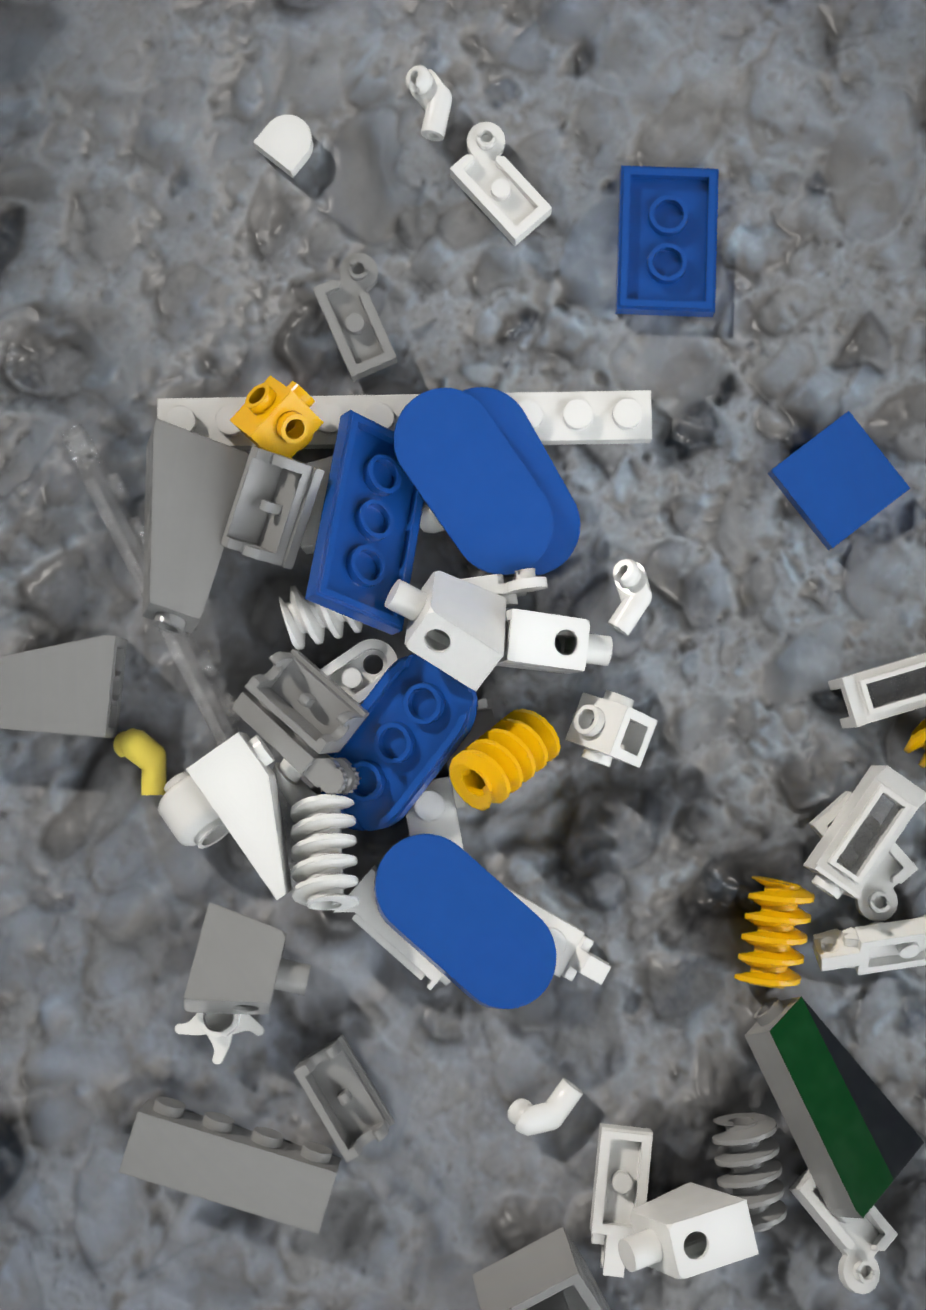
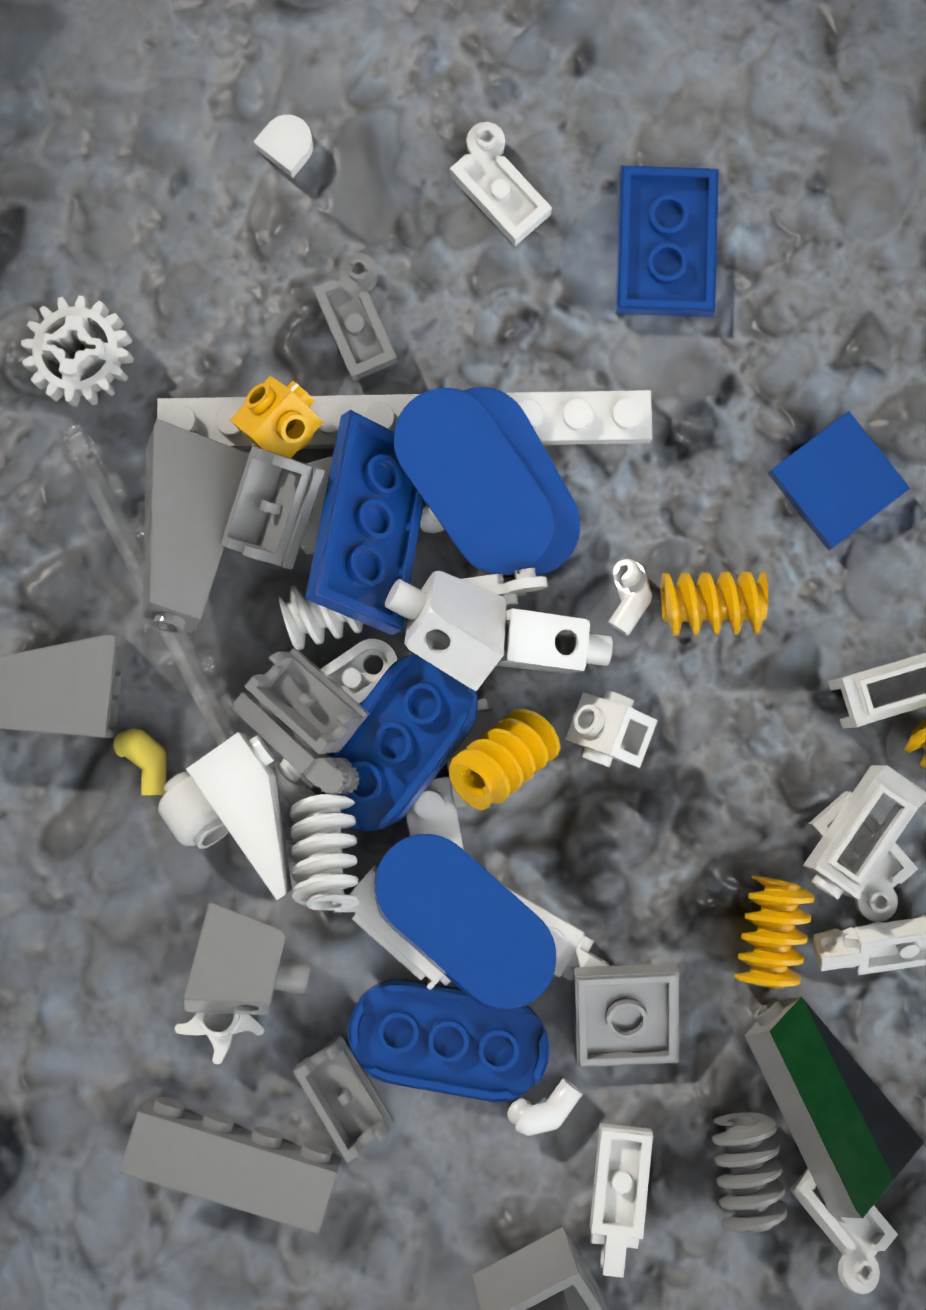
(64, 333): none -> white gear
(433, 98): white arm -> none
(447, 1041): none -> blue tile
(626, 1015): none -> light grey tile
(689, 1232): white torso -> none
(714, 602): none -> yellow piece

